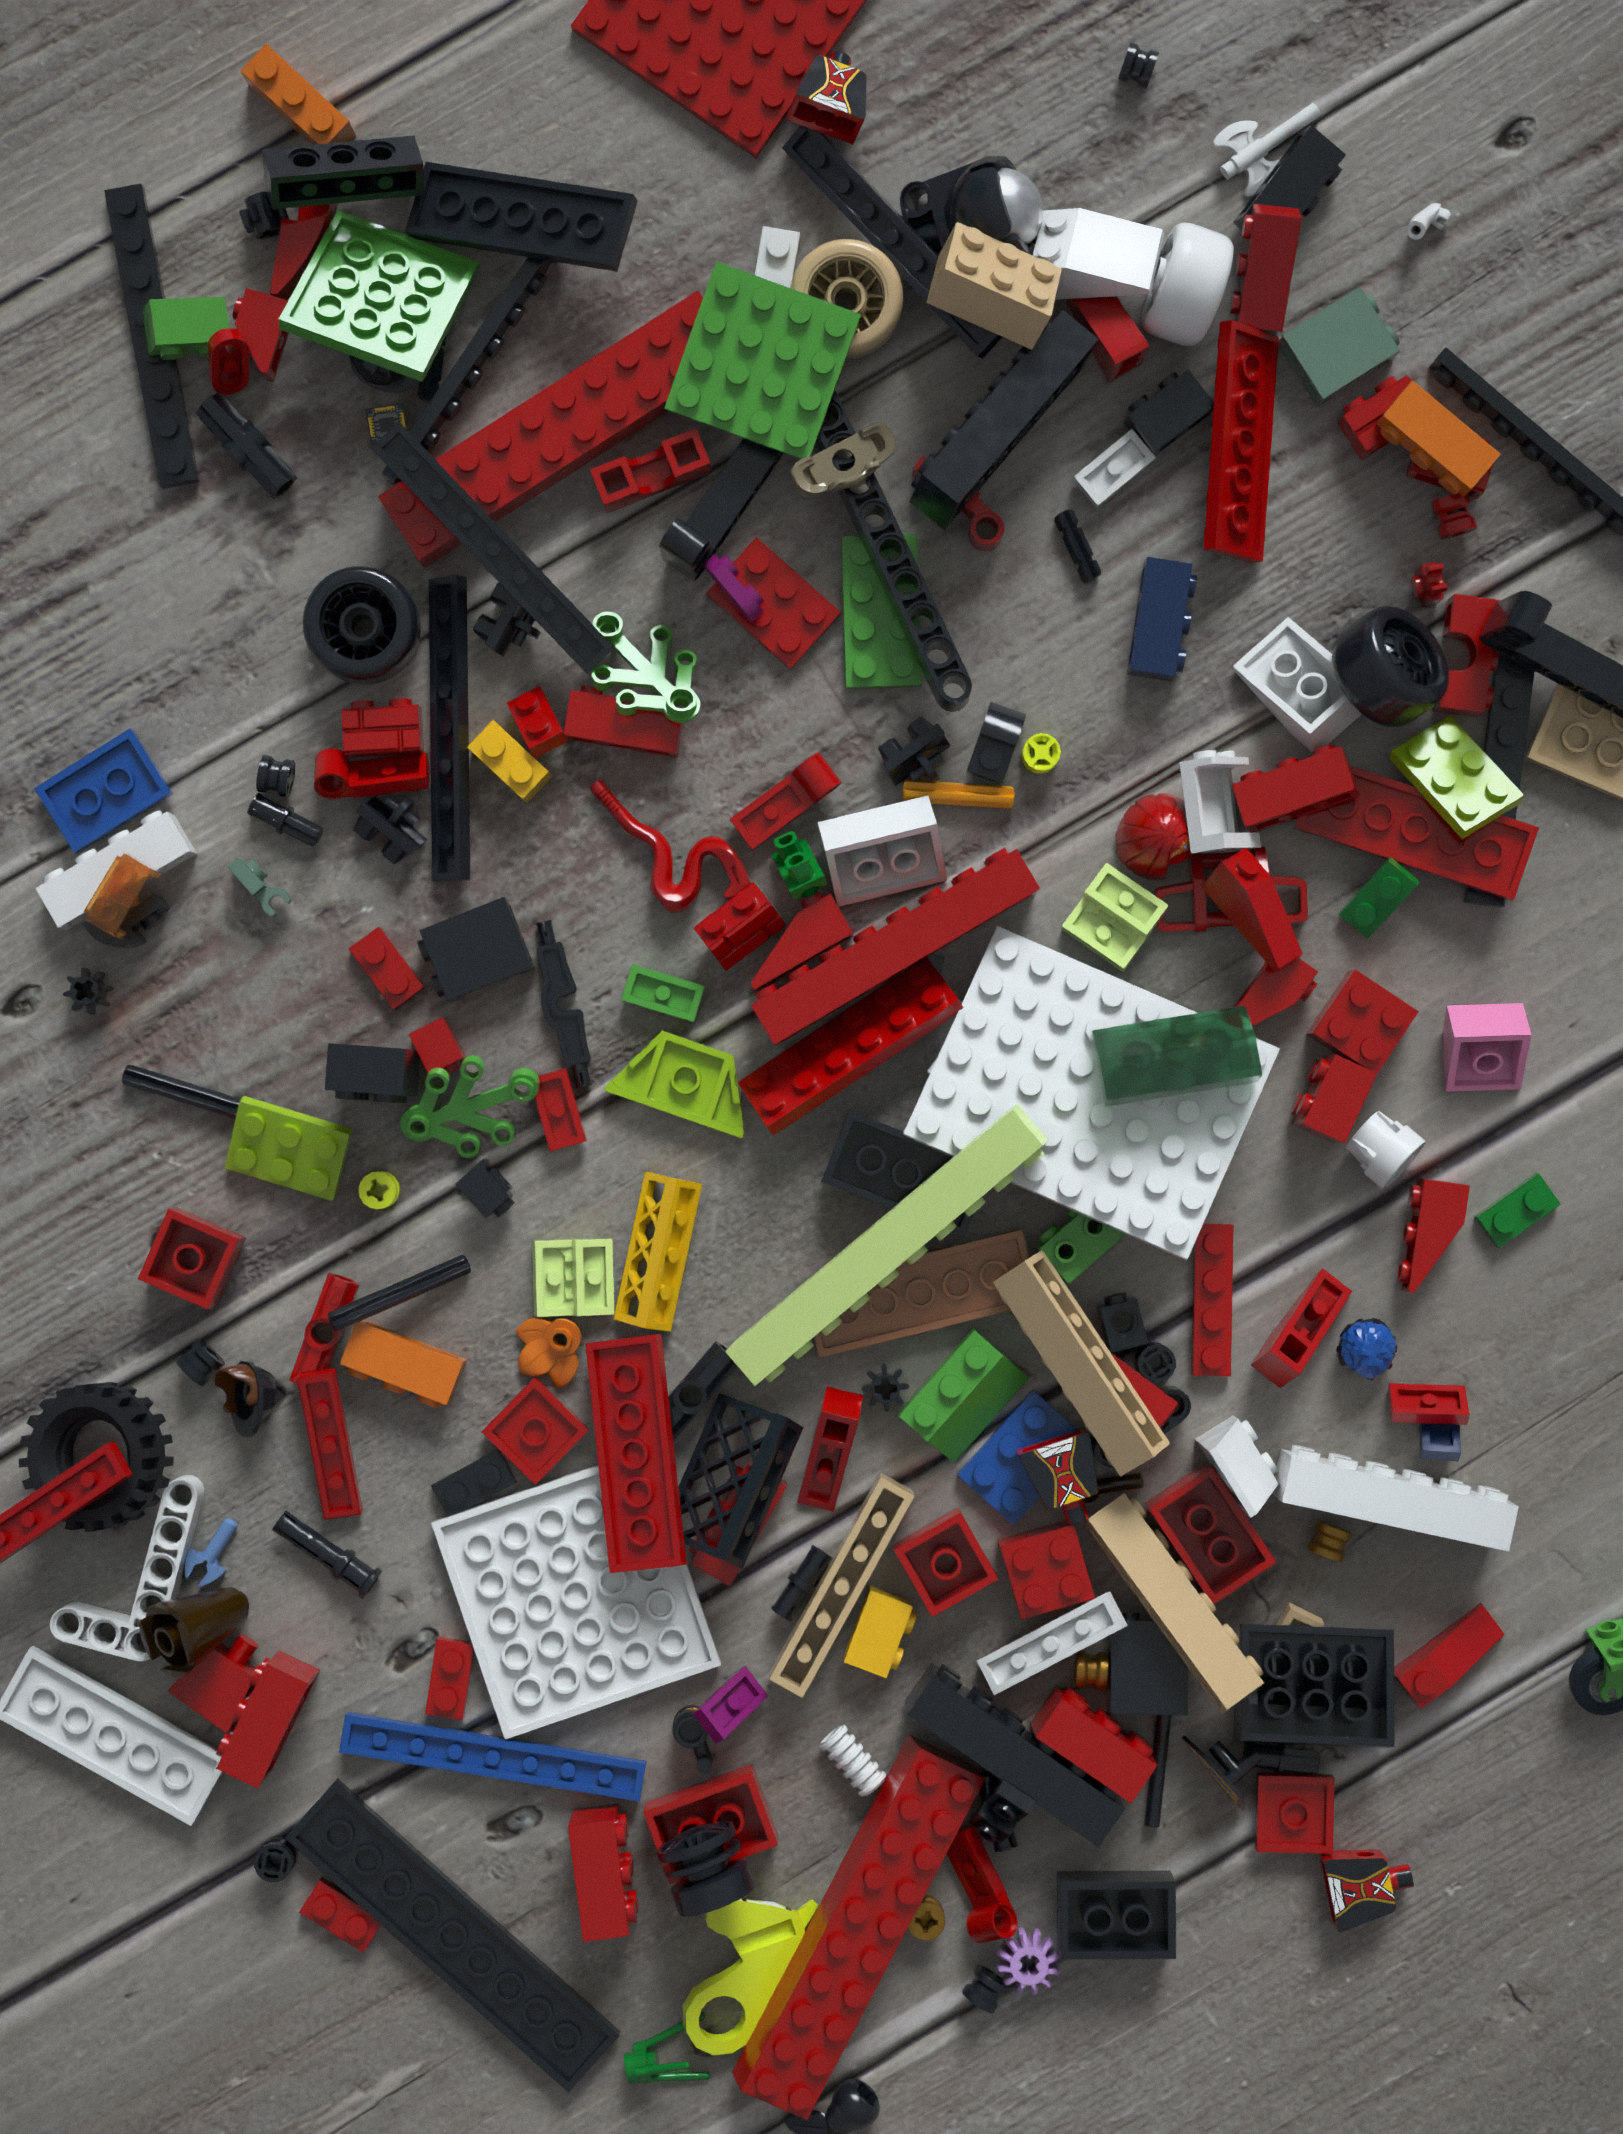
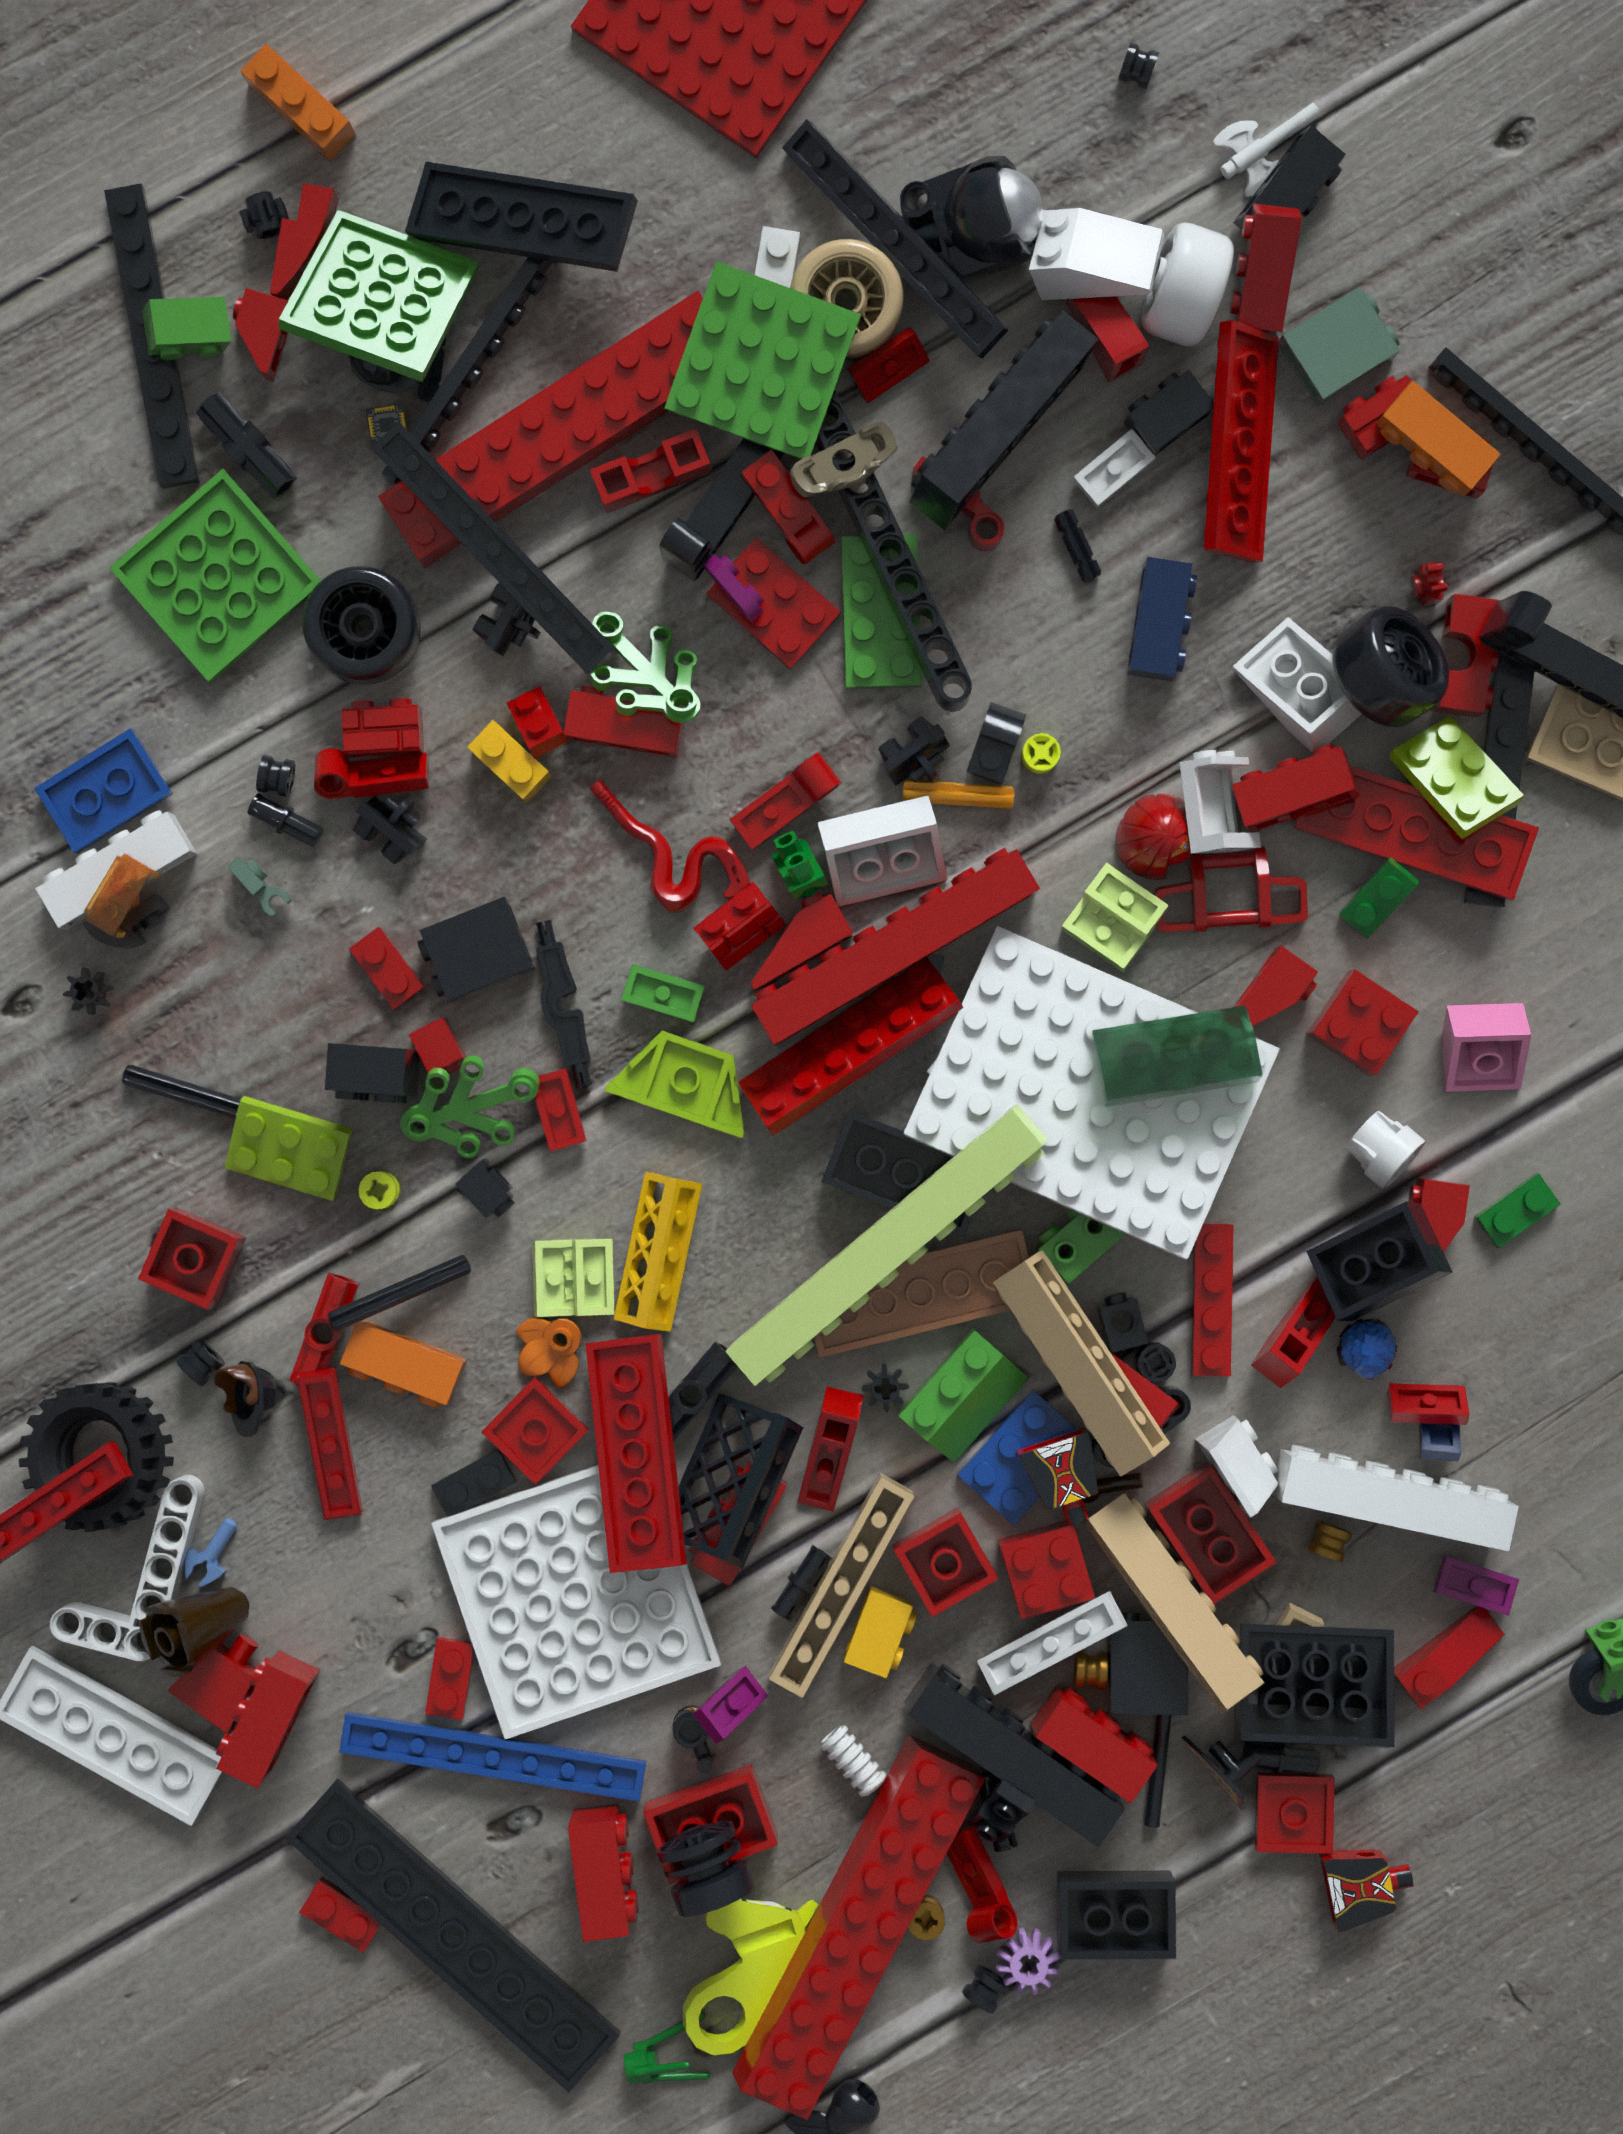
(216, 576): none -> bright green plate
(228, 361): red plate -> none
(281, 1855): black wheel -> none
(341, 1563): black pin -> none
(343, 172): black brick -> none
(449, 728): black plate -> none
(791, 512): none -> red plate
(831, 98): torso -> none
(888, 364): none -> red plate
(994, 285): tan brick -> none
(1254, 907): red slope -> none
(1332, 1098): red brick -> none
(1379, 1261): none -> black brick
(1432, 215): white arm -> none
(1460, 520): red wheel -> none
(1476, 1585): none -> magenta plate

